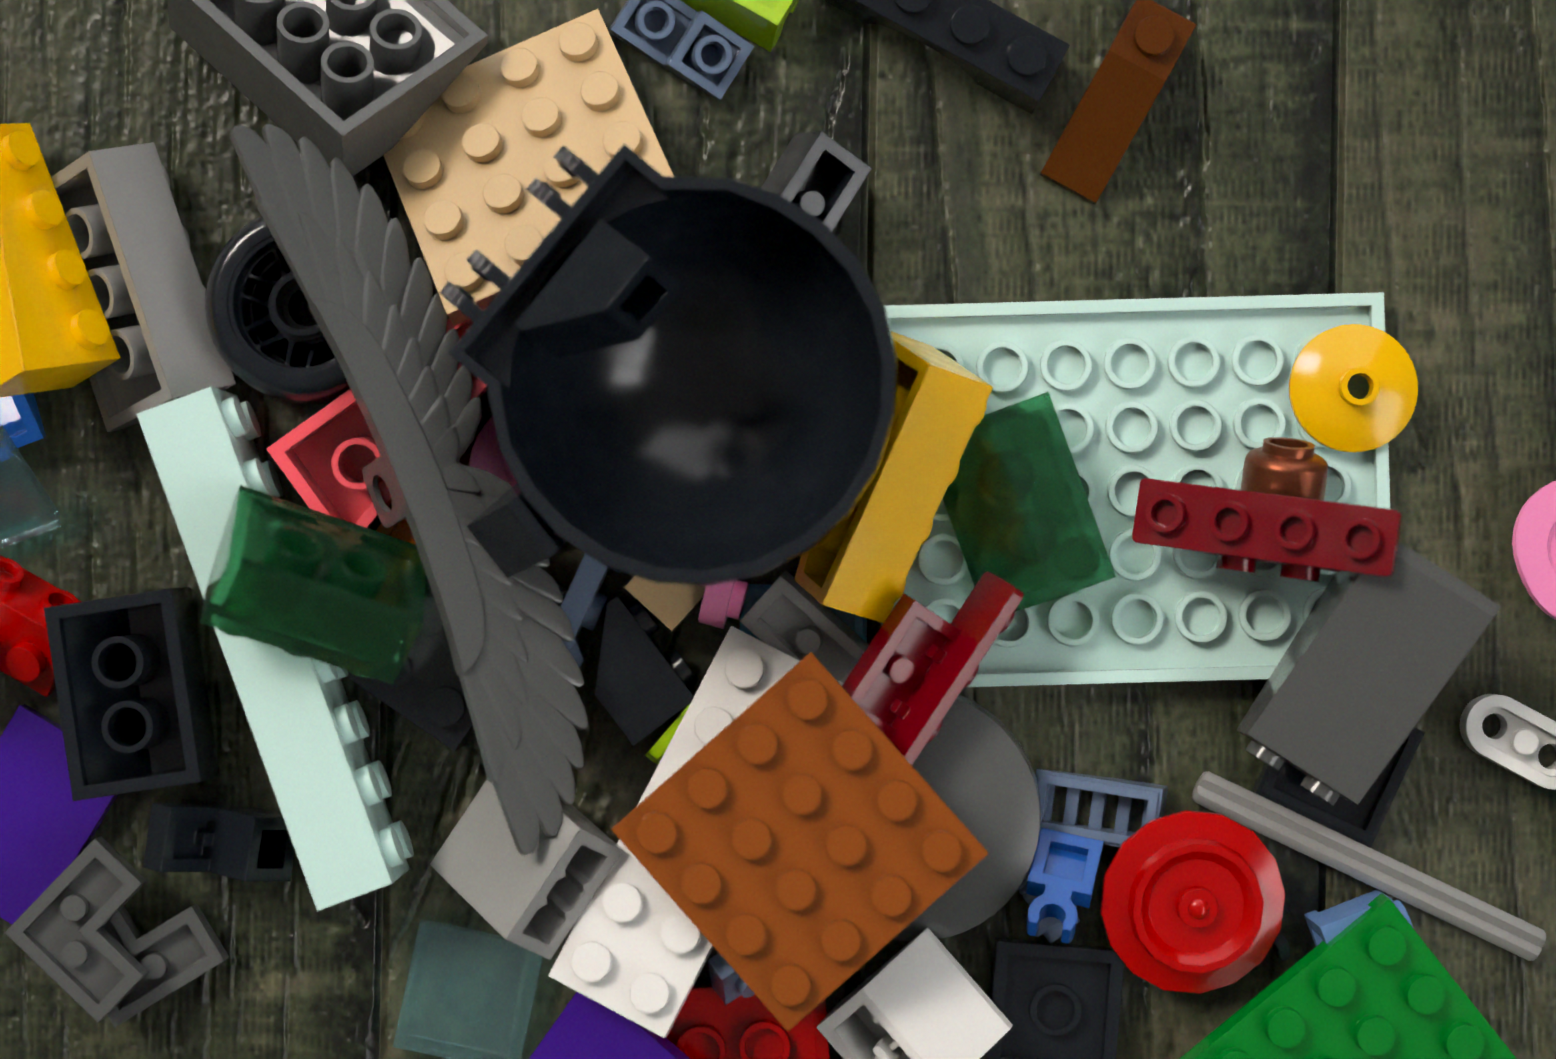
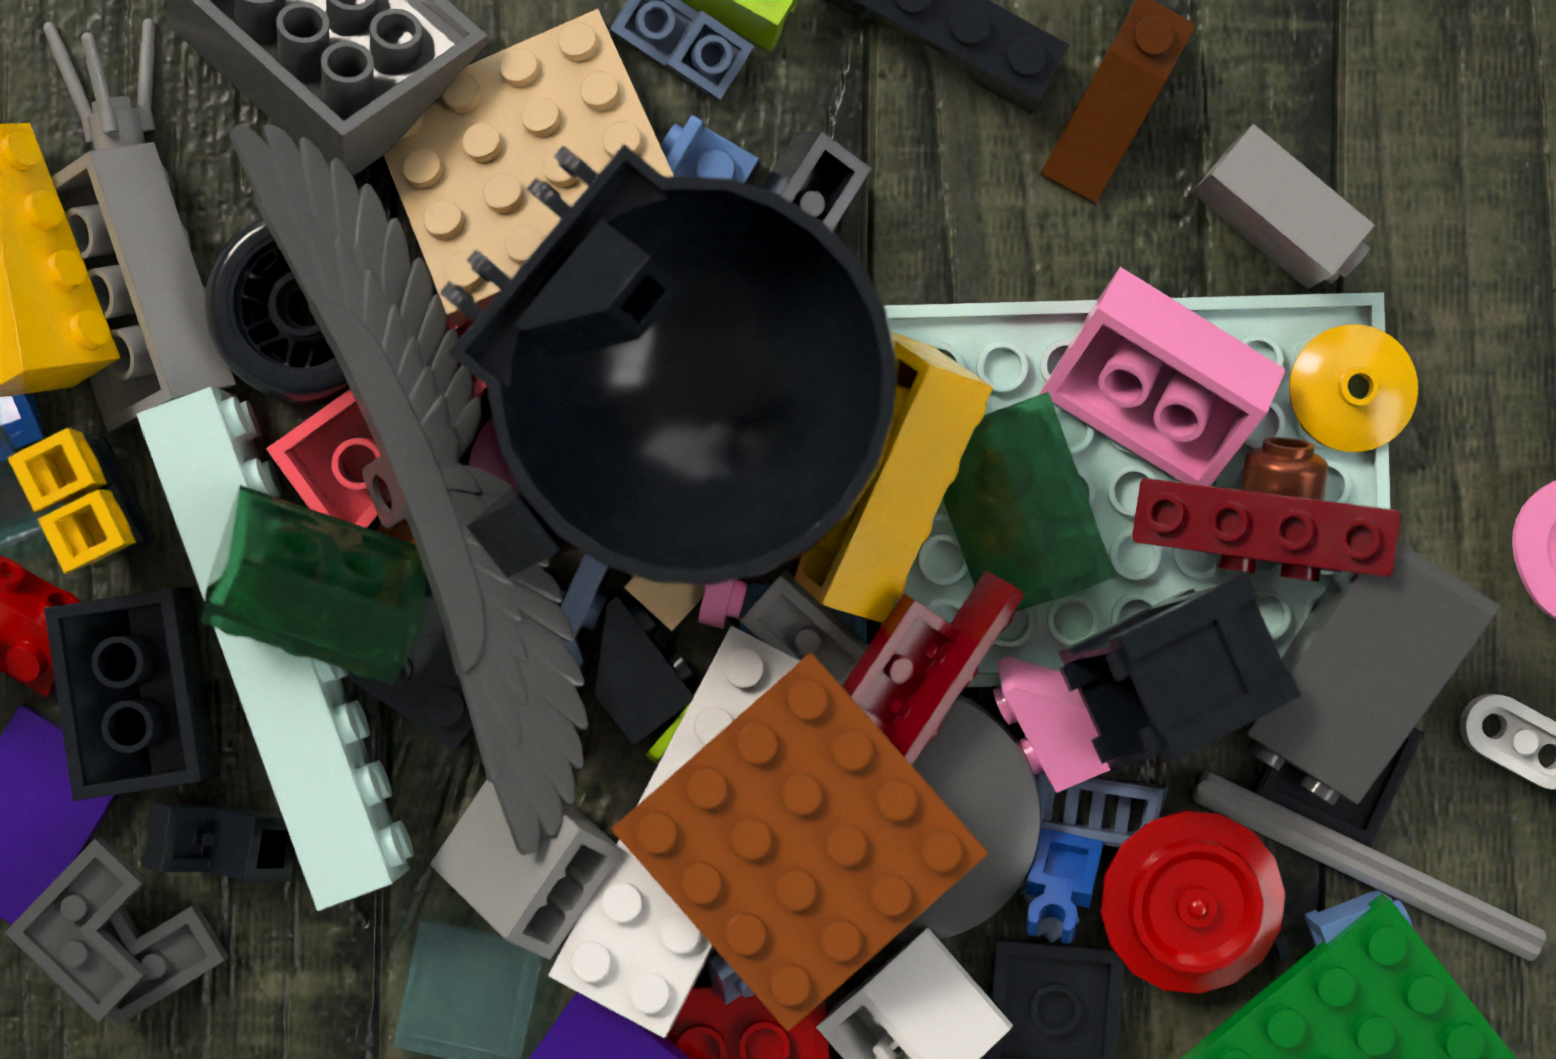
(100, 508): none -> yellow hips
(110, 120): none -> light grey plant
(703, 153): none -> medium blue bracket
(1053, 721): none -> bright pink slope
(1163, 381): none -> bright pink slope
(1178, 674): none -> black container
(1285, 210): none -> light grey brick

